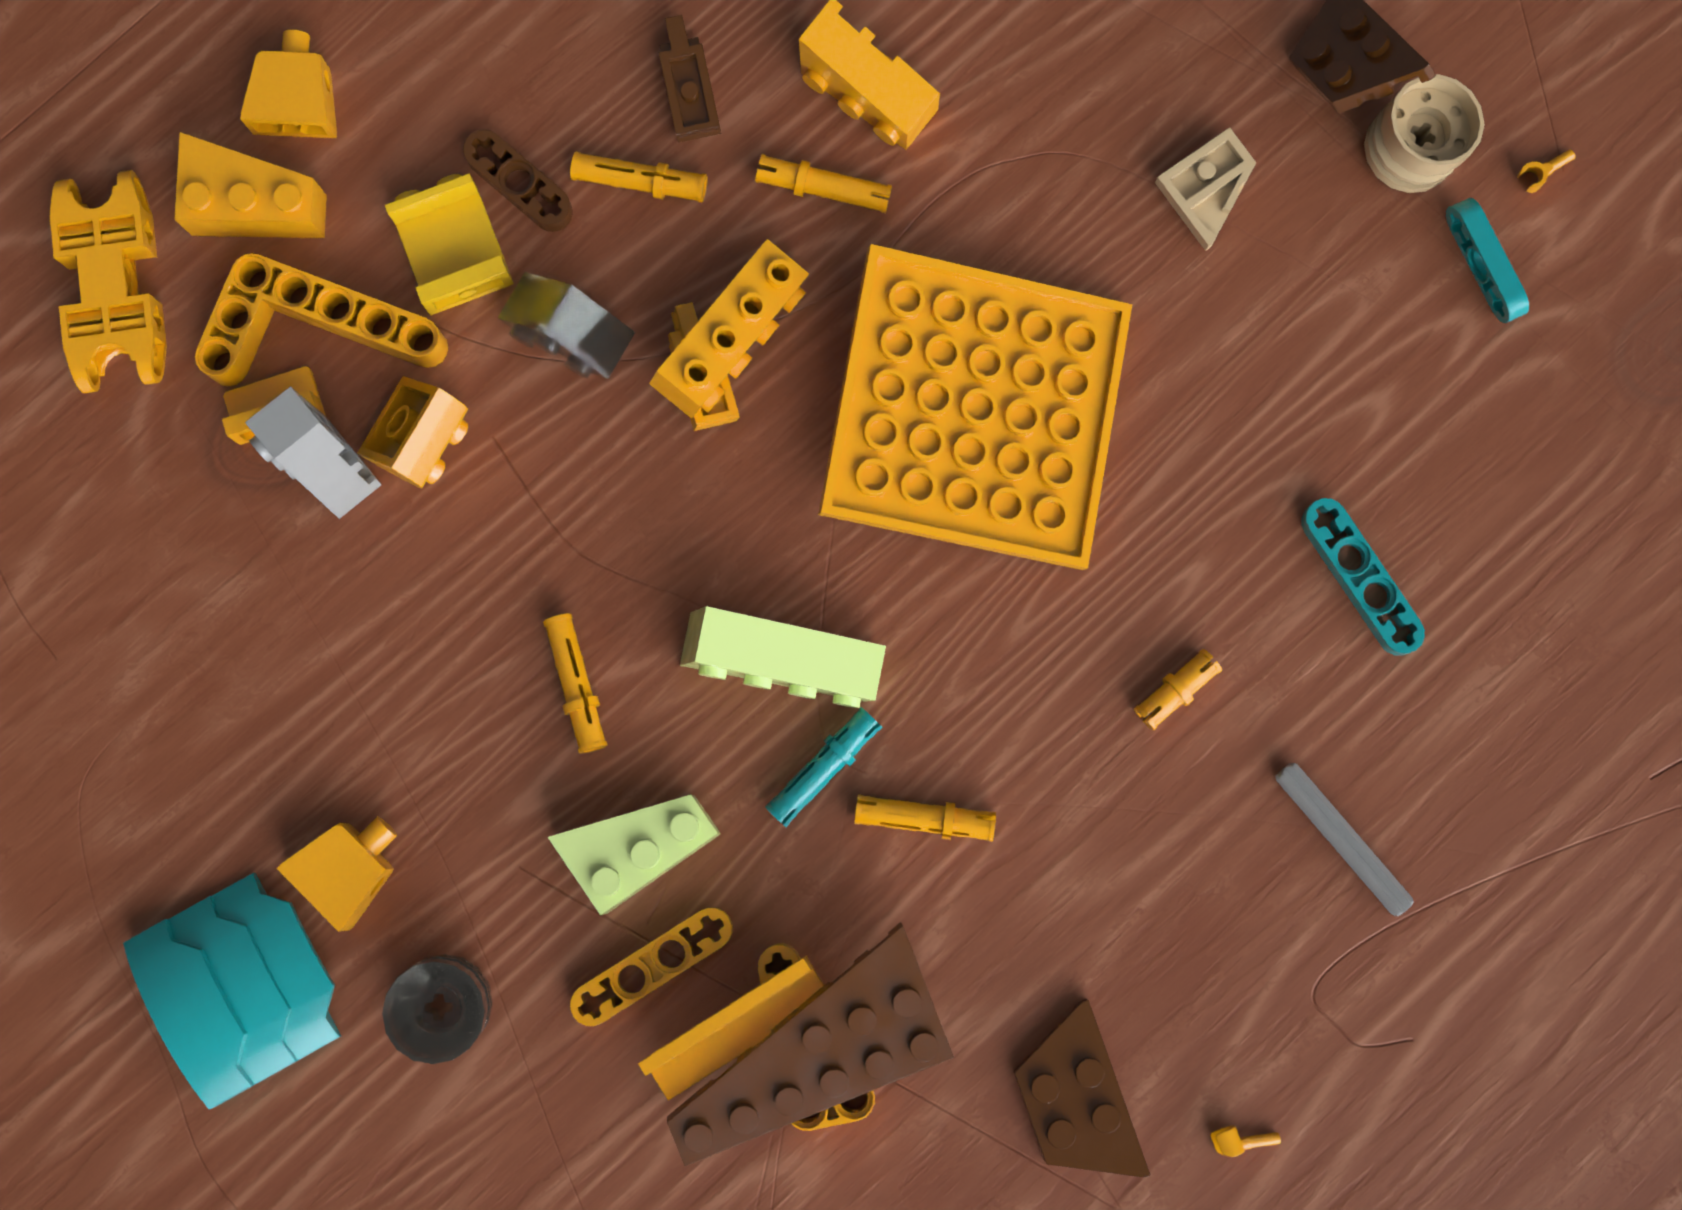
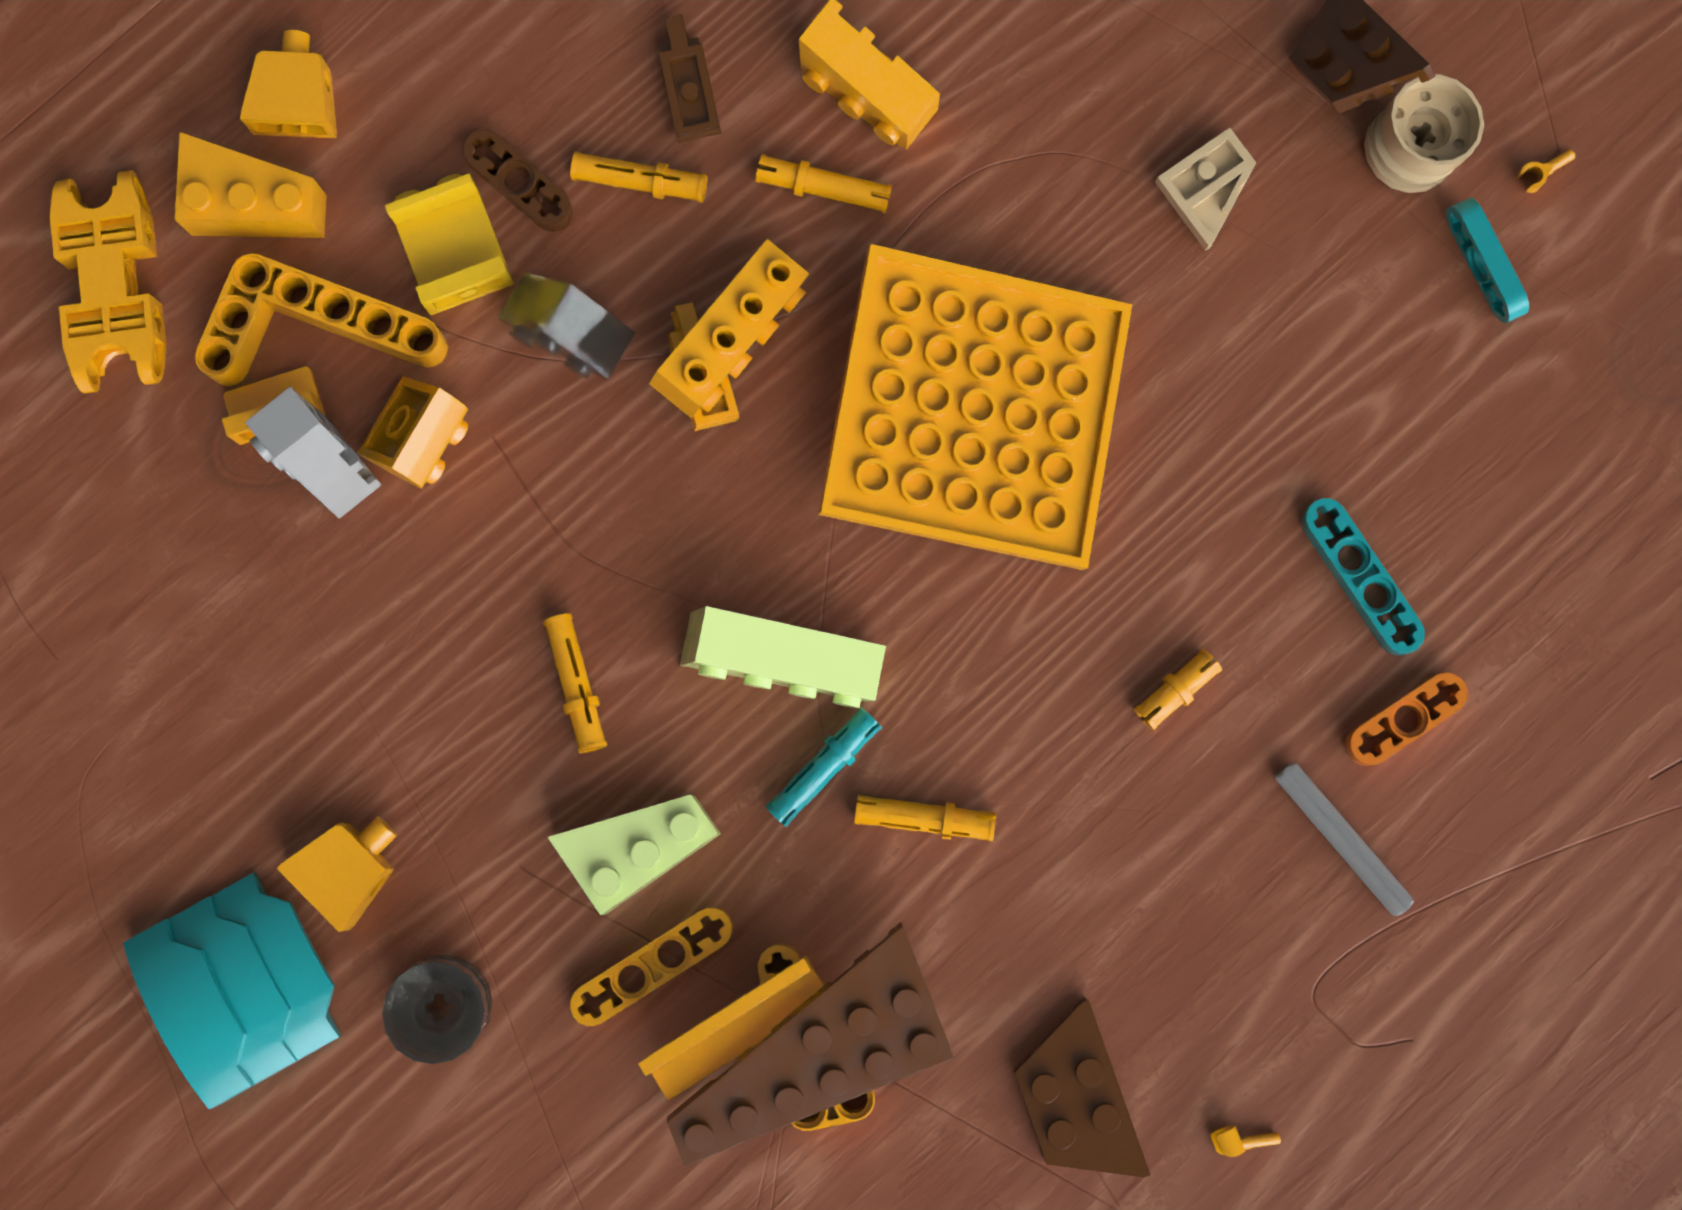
(1426, 690): none -> orange beam

